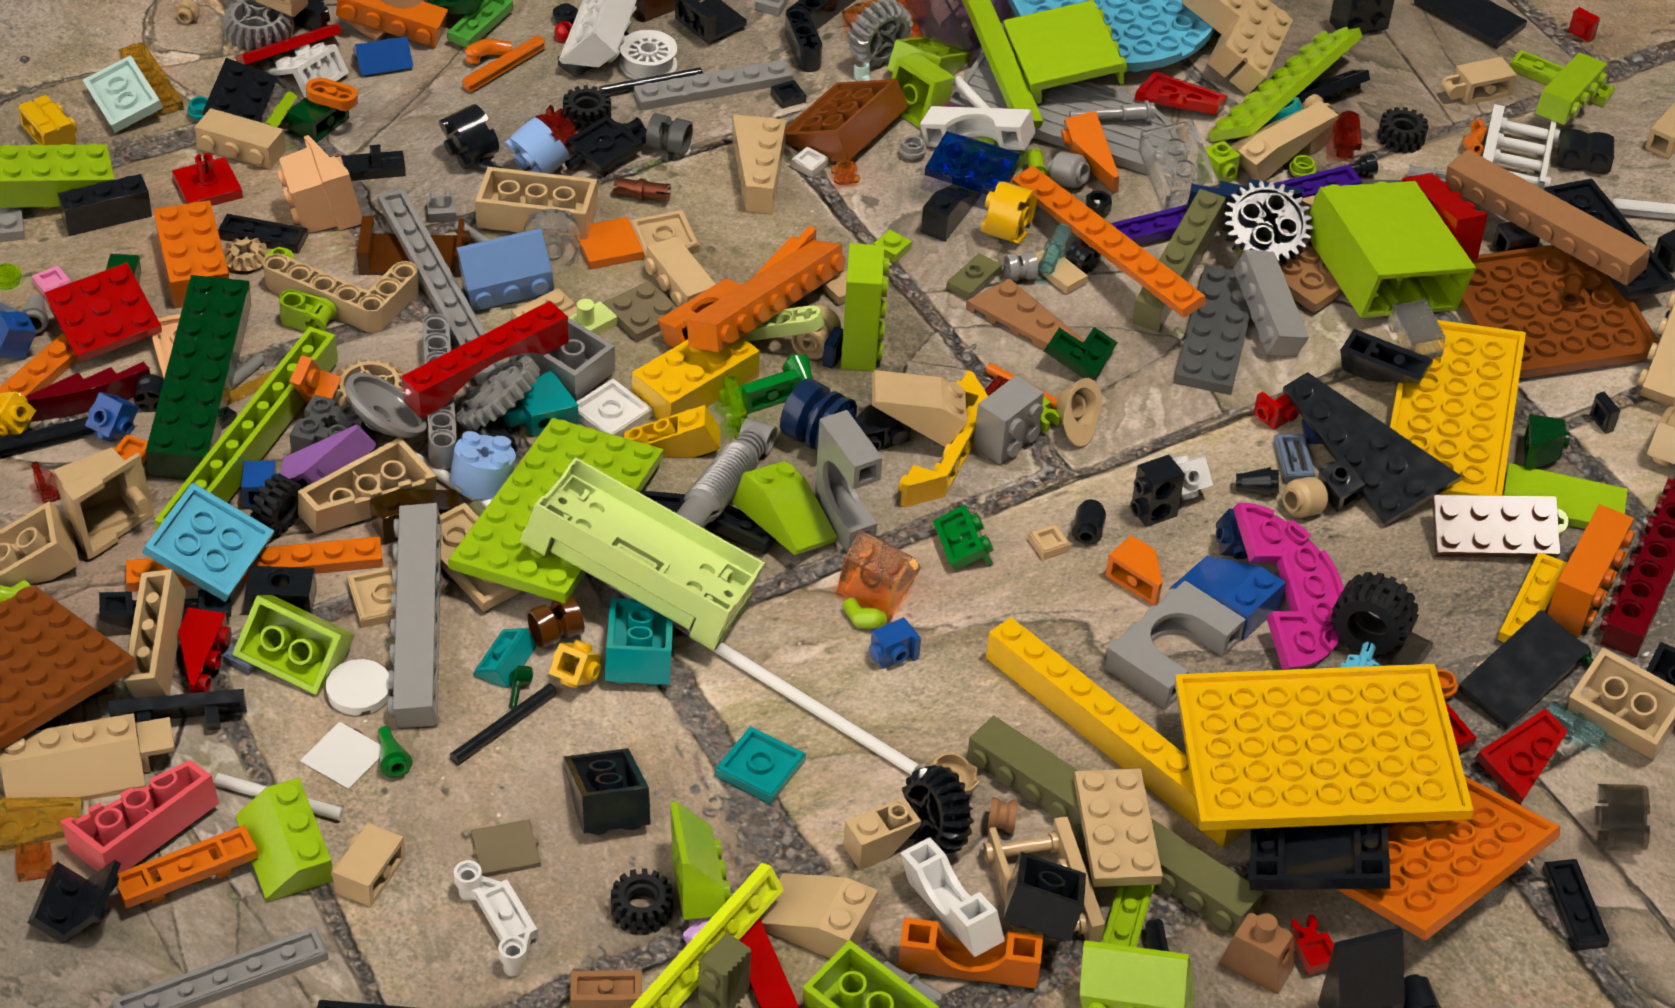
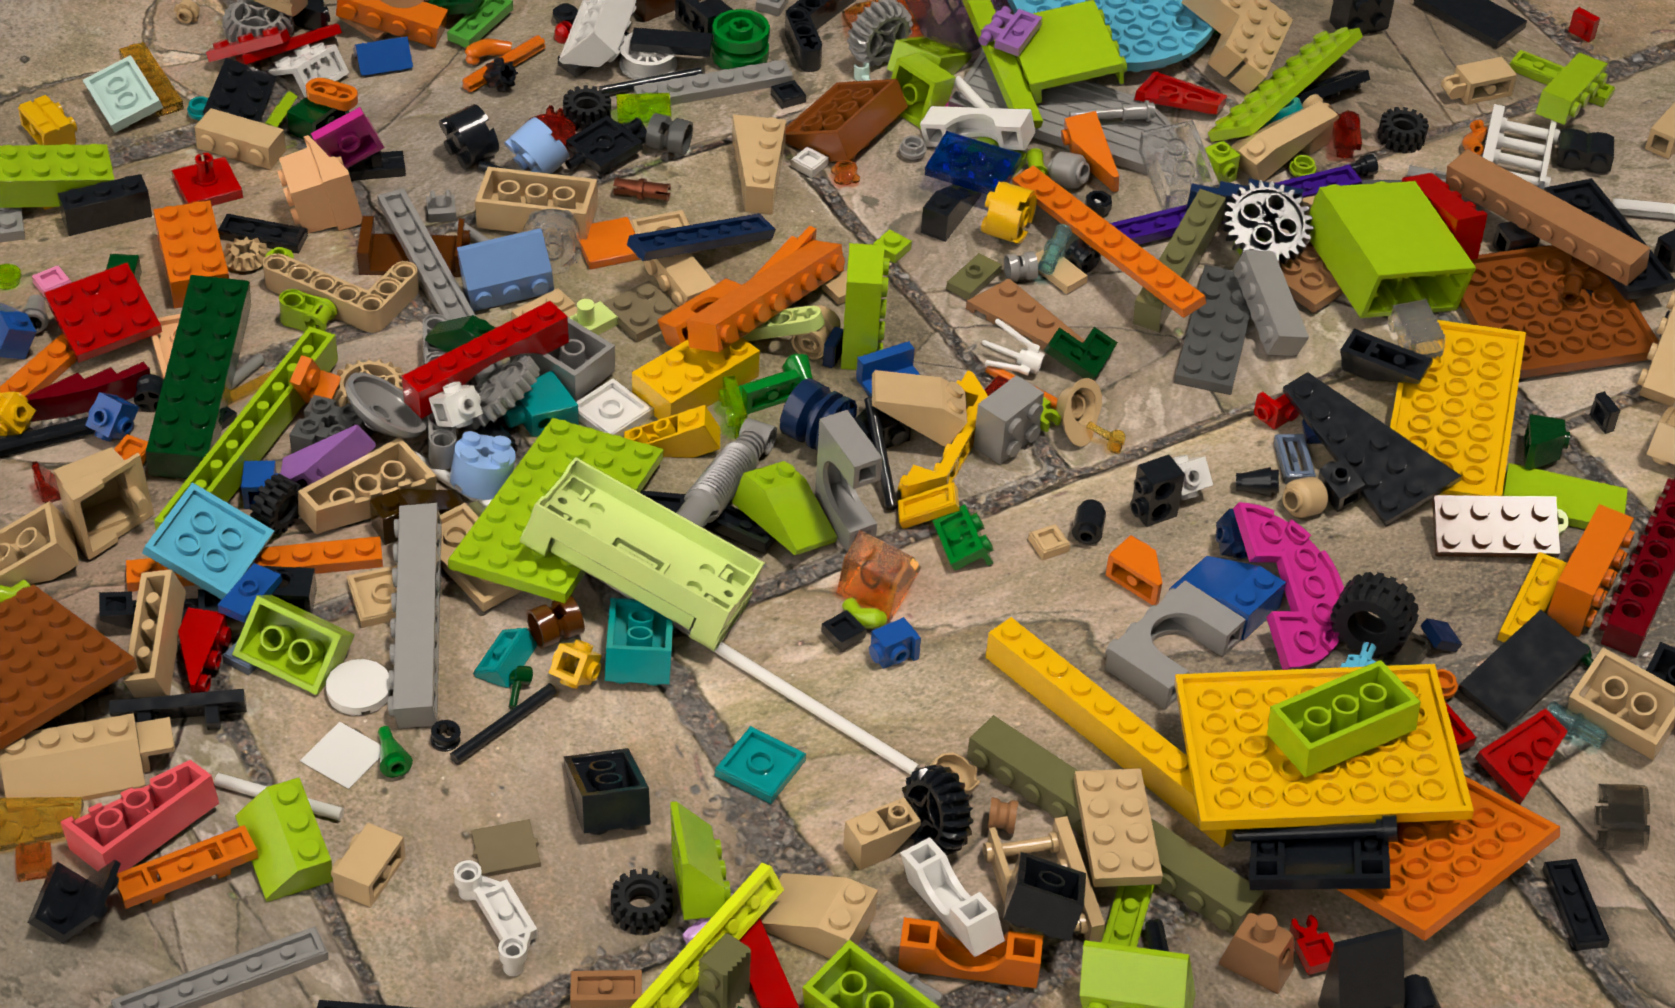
(241, 597): none -> blue plate
(247, 43): none -> red plate
(349, 137): none -> dark pink plate
(439, 741): none -> black bush
(456, 332): none -> dark green slope
(456, 405): none -> white brick
(500, 74): none -> black gear
(642, 106): none -> clear neon green plate
(671, 42): none -> black tile
(700, 237): none -> dark blue plate
(740, 39): none -> green wheel
(843, 630): none -> black plate
(879, 444): none -> black bar
(892, 359): none -> blue panel
(928, 505): none -> yellow tile
(1016, 33): none -> medium lavender plate
(1029, 359): none -> white plant
(1115, 438): none -> clear yellow hand
(1343, 718): none -> lime brick
(1383, 828): none -> black piece
(1441, 635): none -> dark blue tile

